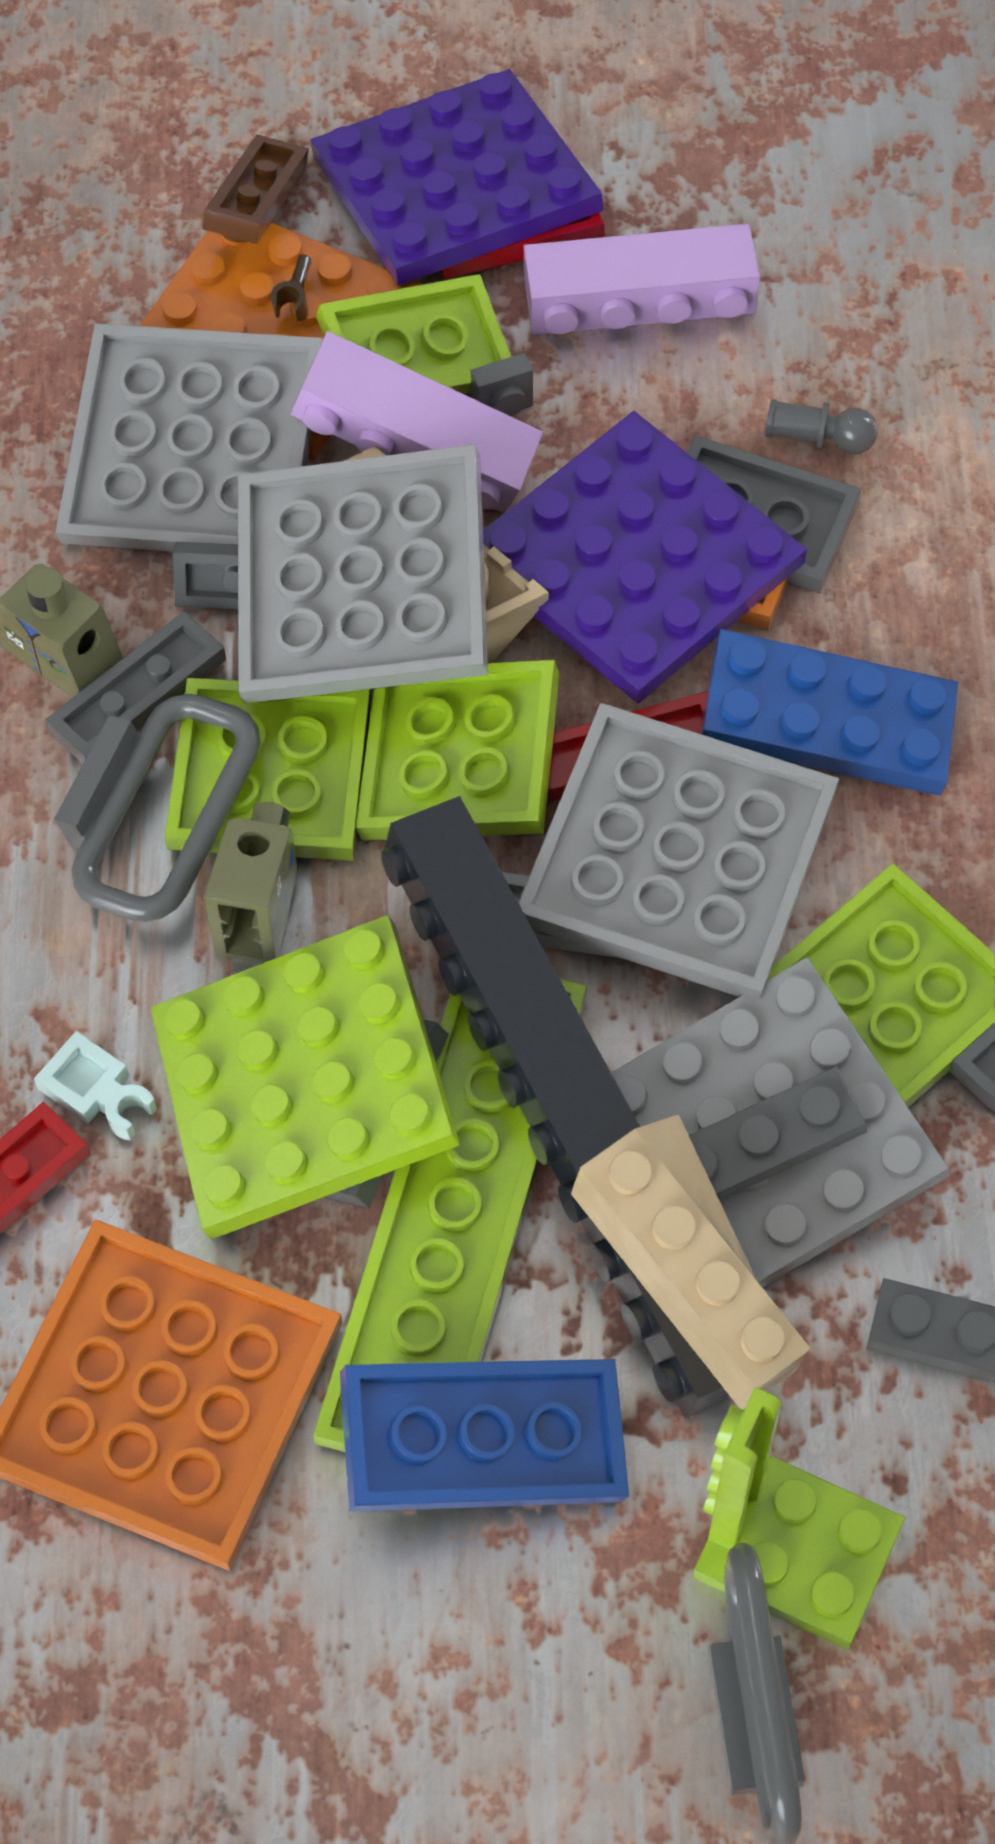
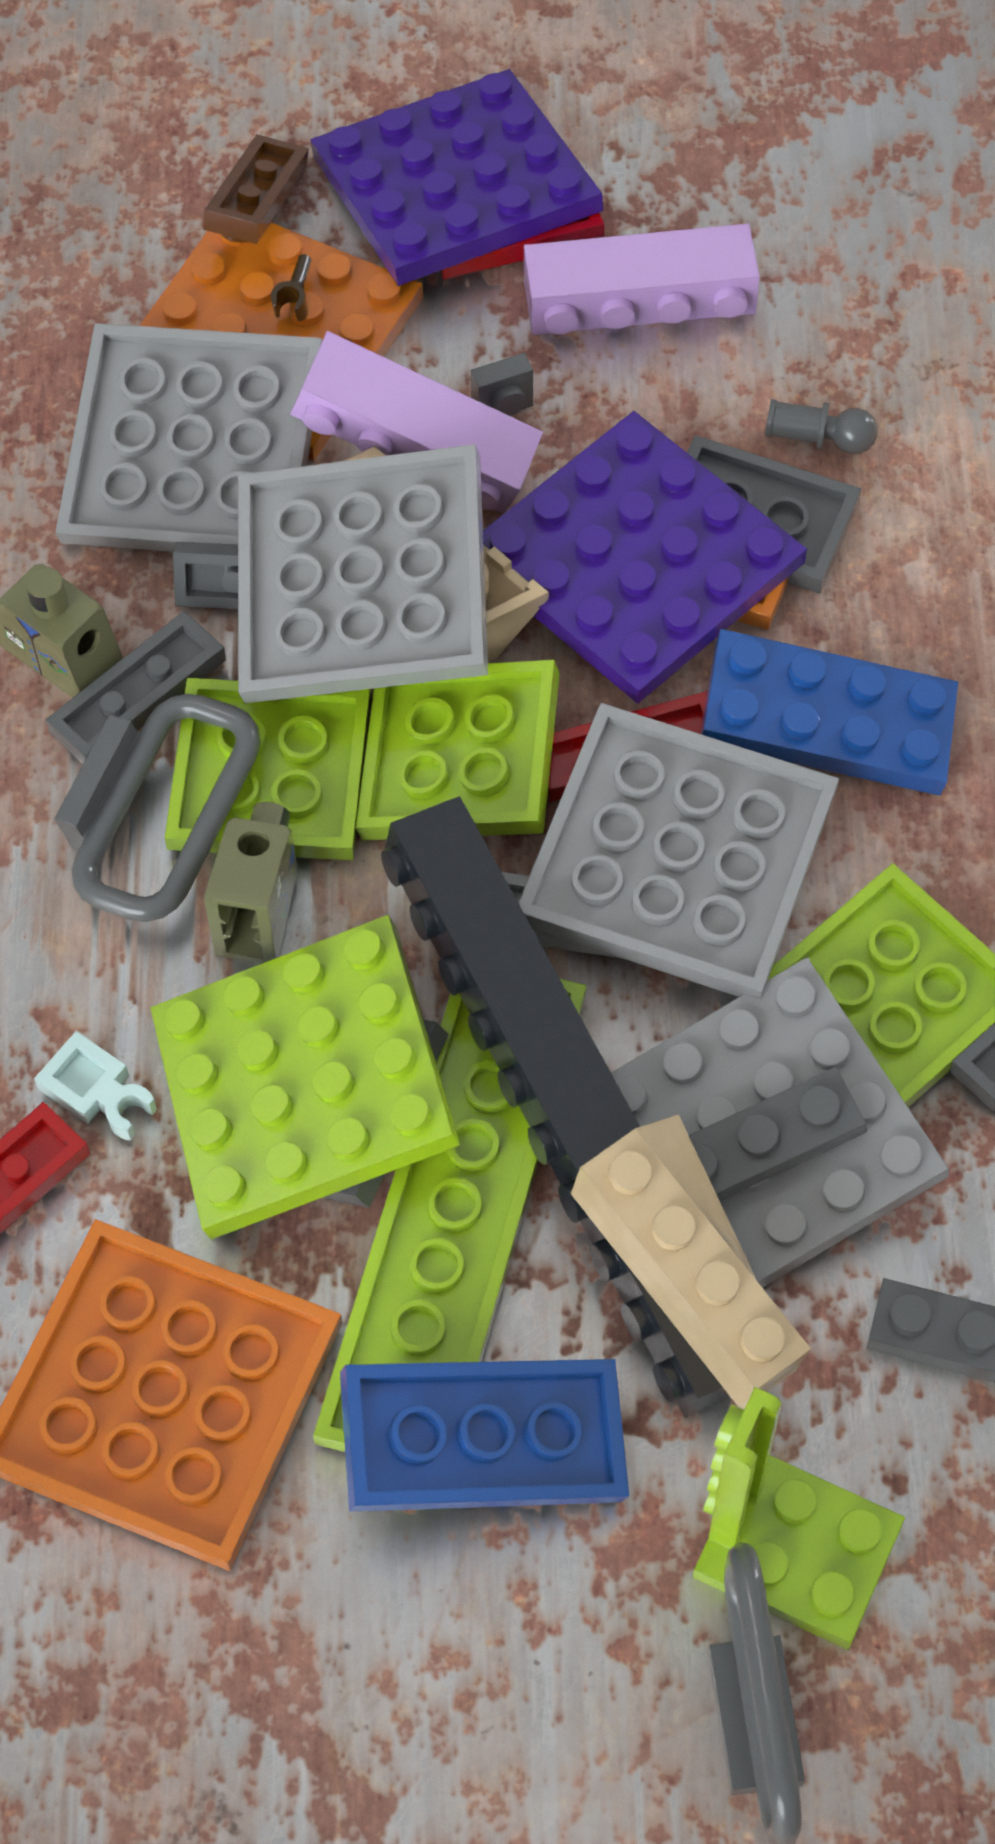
(427, 328): lime plate -> none

